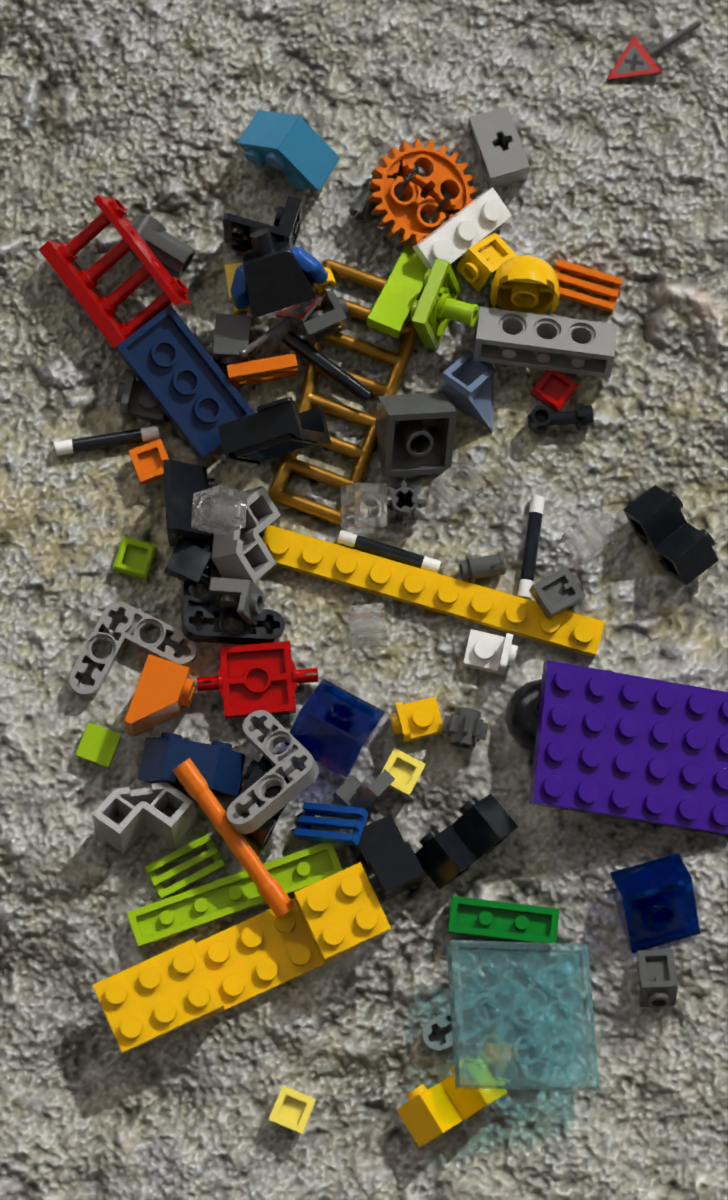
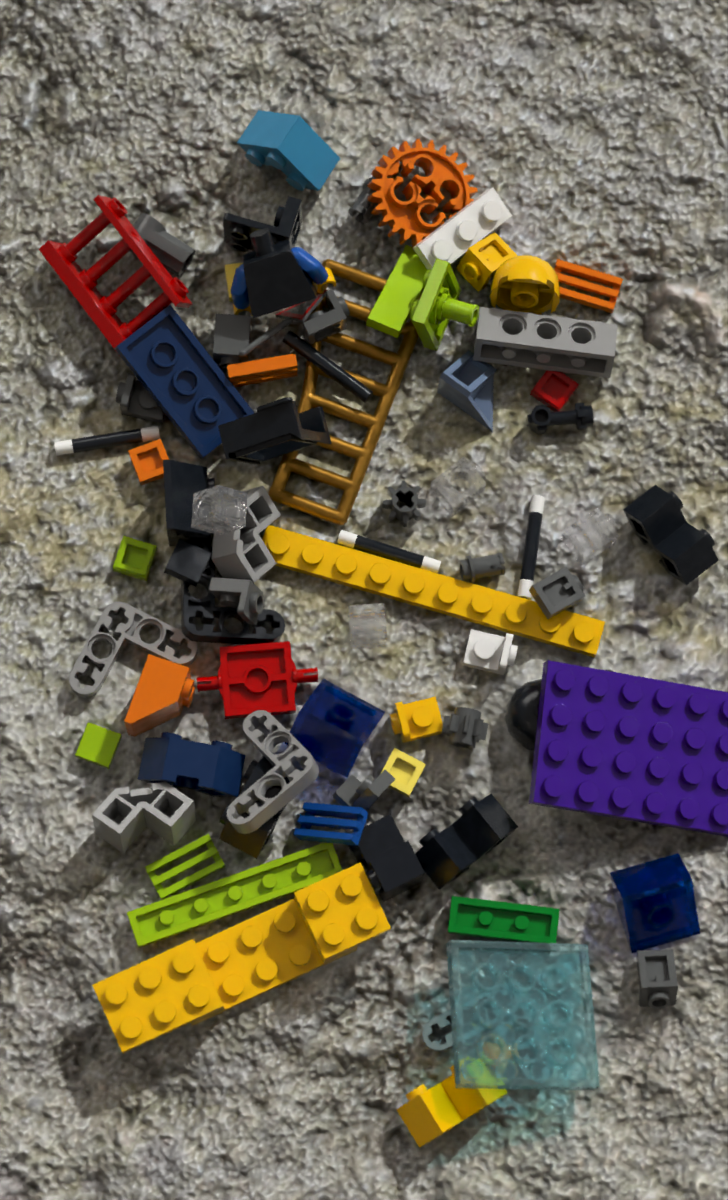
(268, 886): orange piece -> none
(292, 1109): light yellow plate -> none
(376, 501): clear brick -> none
(415, 434): dark grey slope -> none
(499, 166): light grey brick -> none
(638, 62): piece -> none

